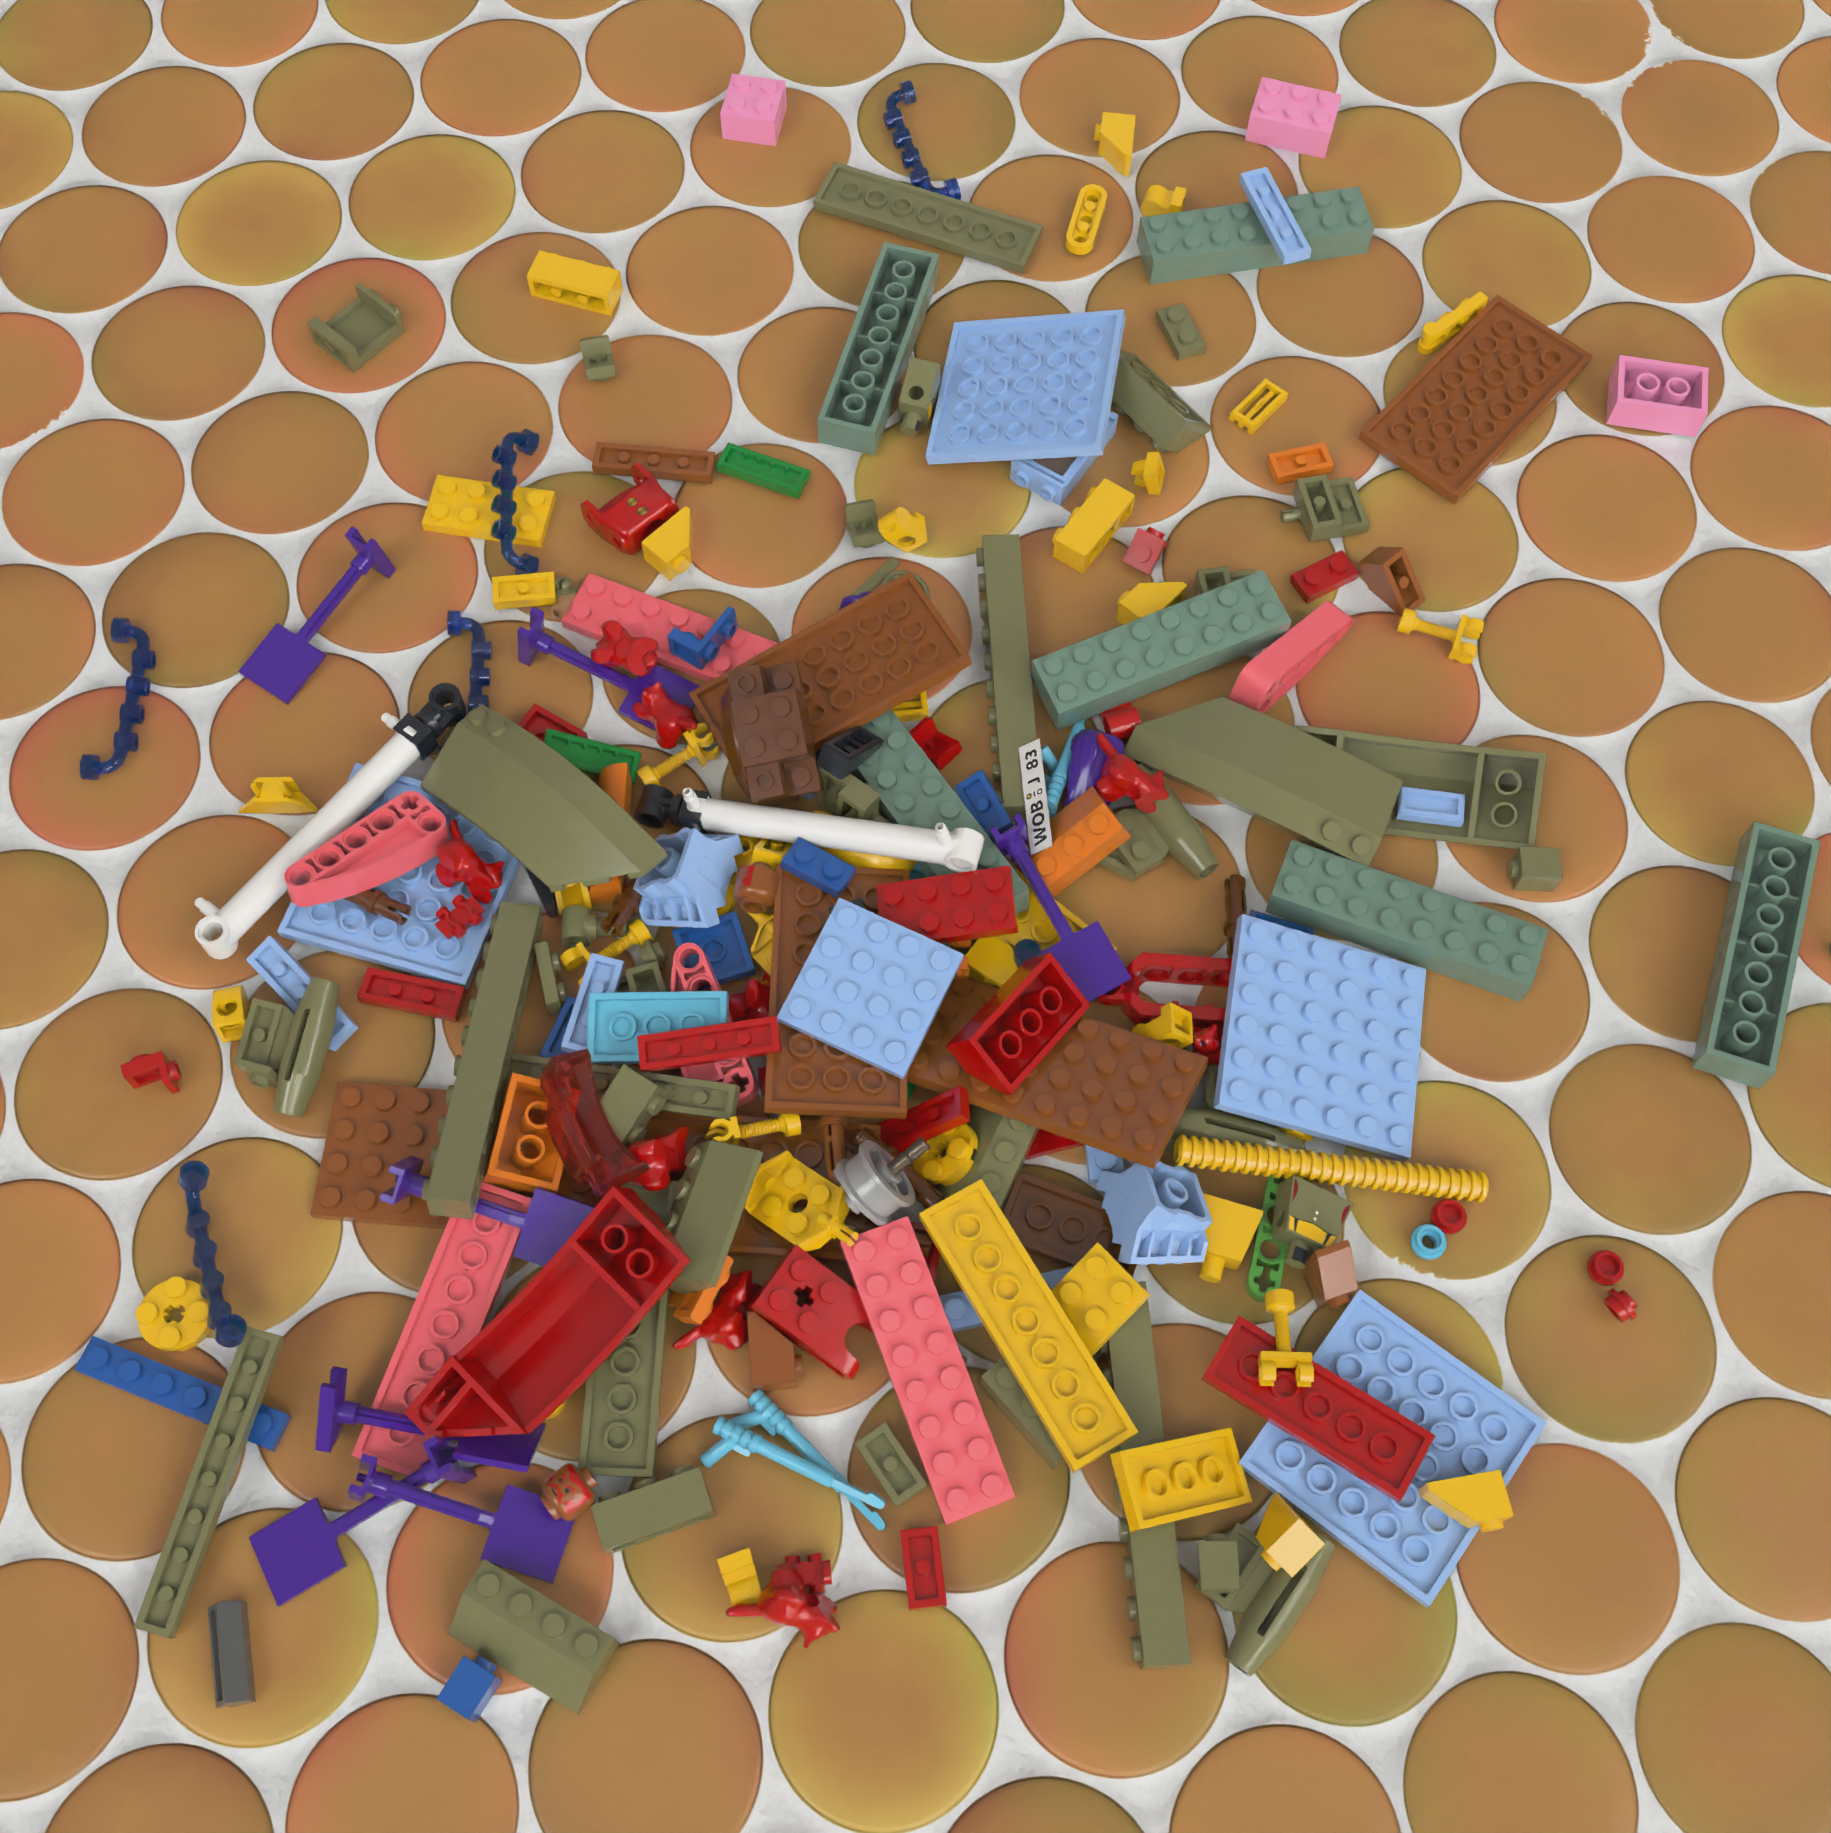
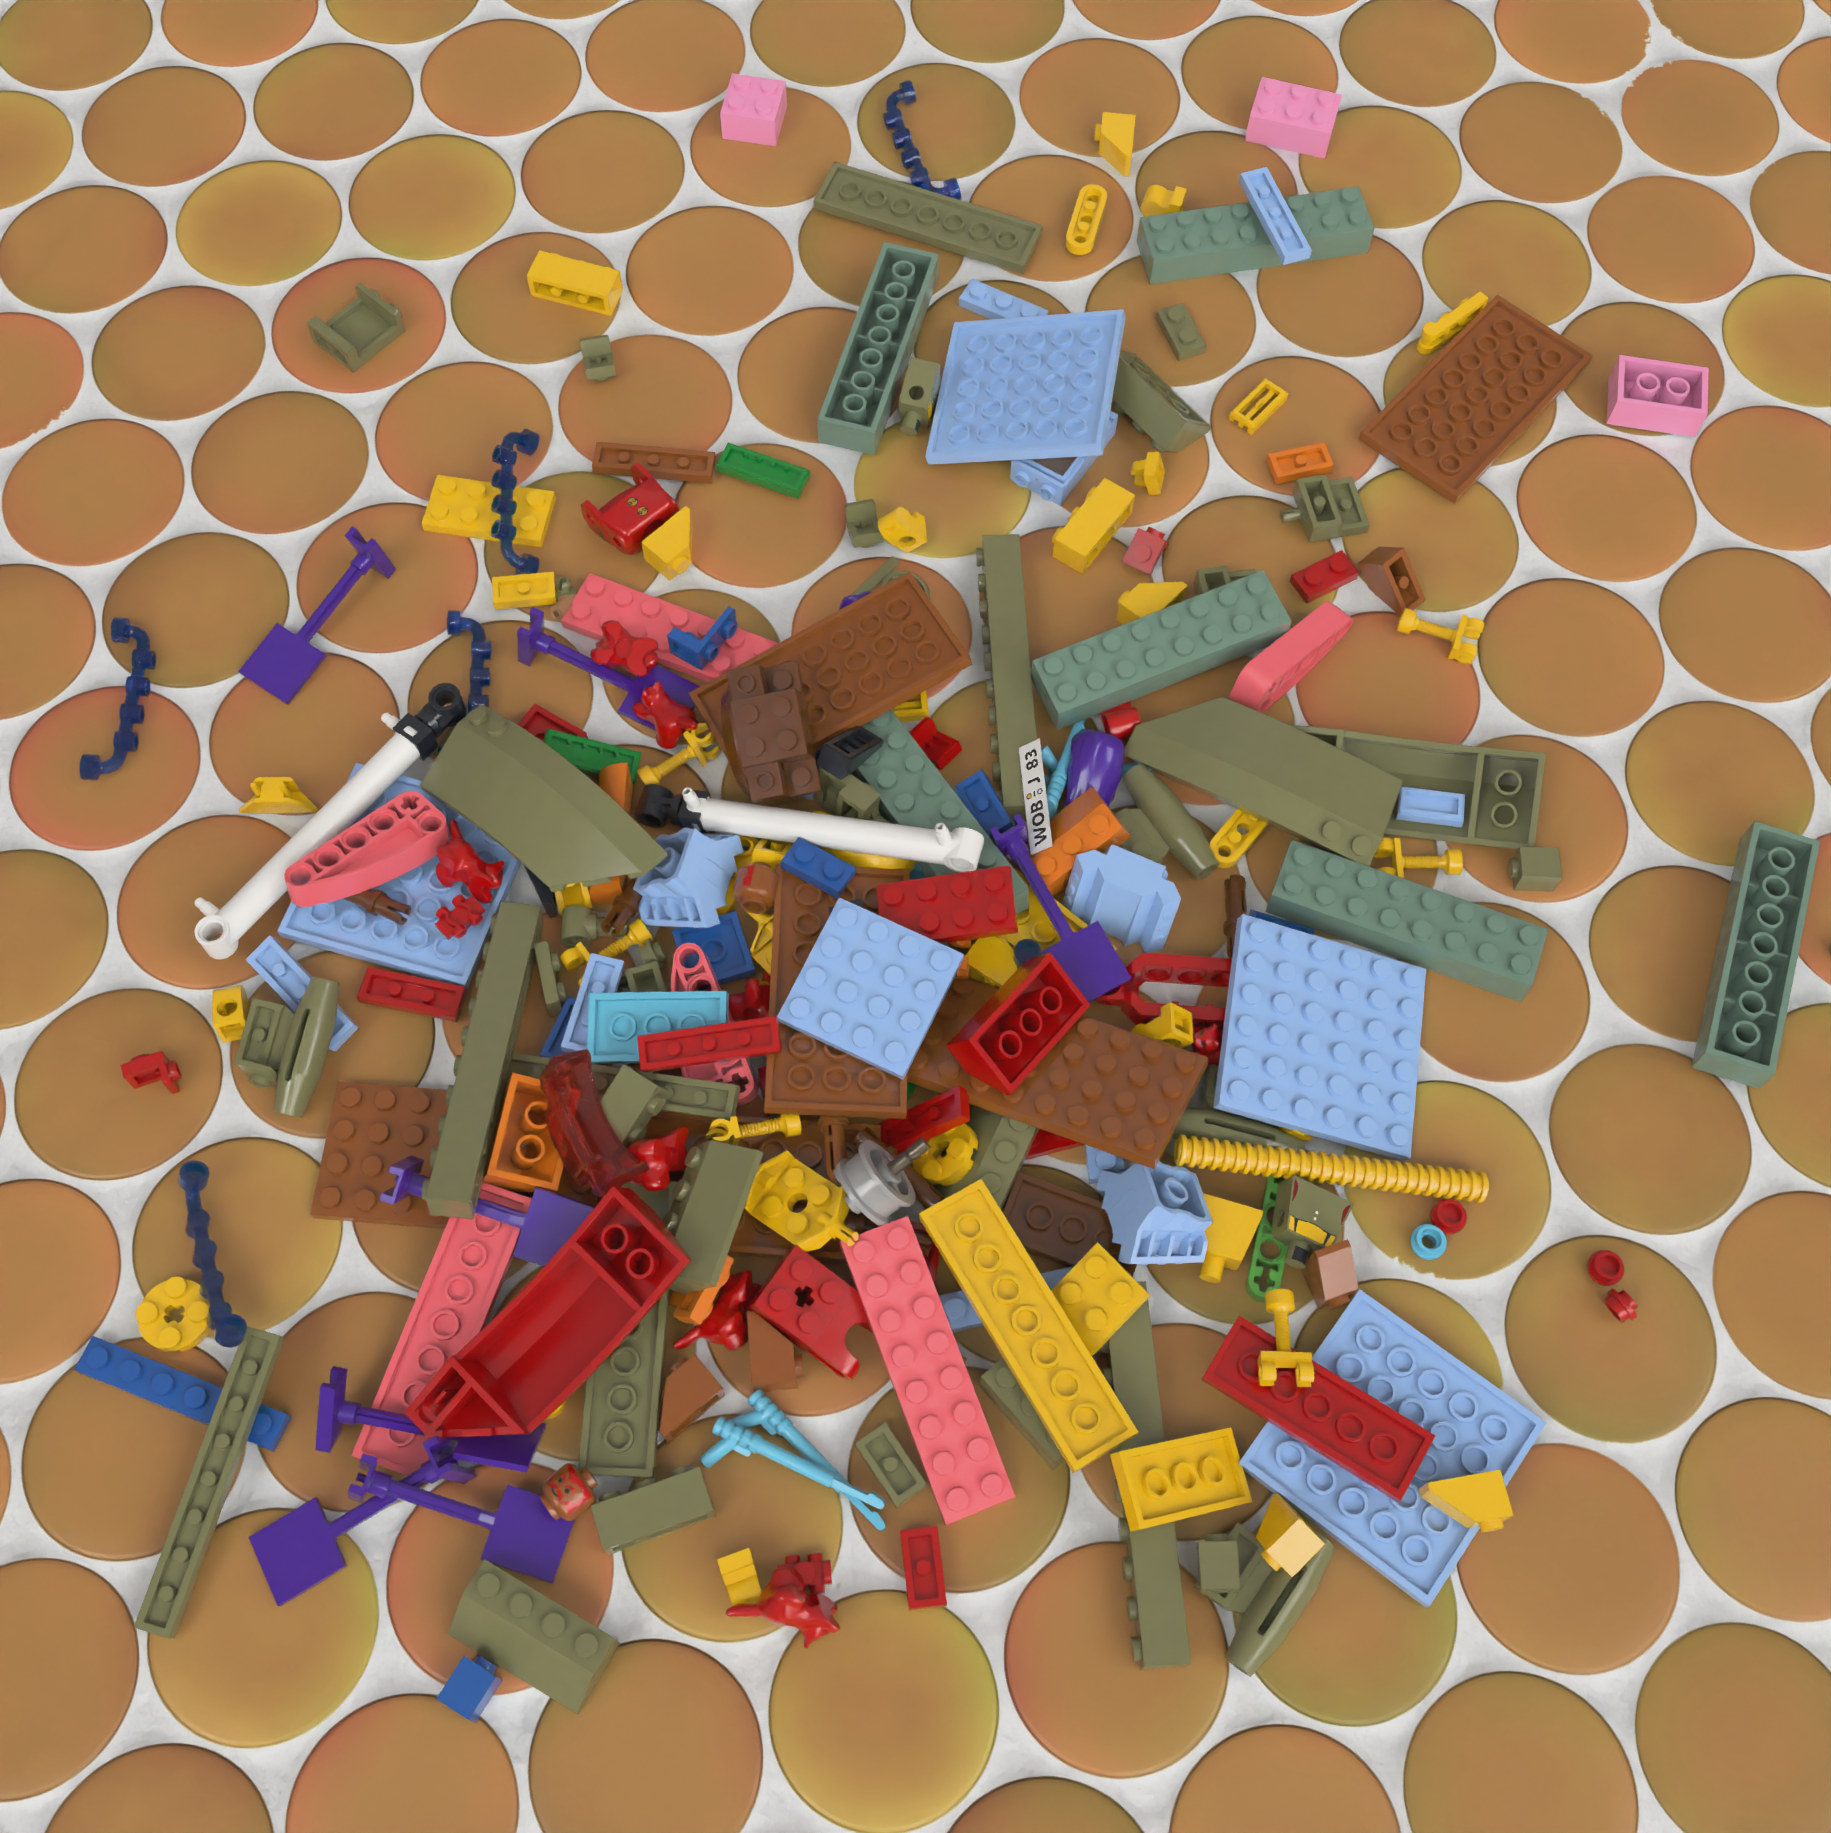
(231, 1654): dark grey piece -> none
(687, 1396): none -> dark orange slope
(995, 303): none -> light blue plate
(1124, 896): none -> light blue slope
(1125, 778): red animal -> none
(1233, 842): none -> yellow plate
(1451, 860): none -> yellow bar

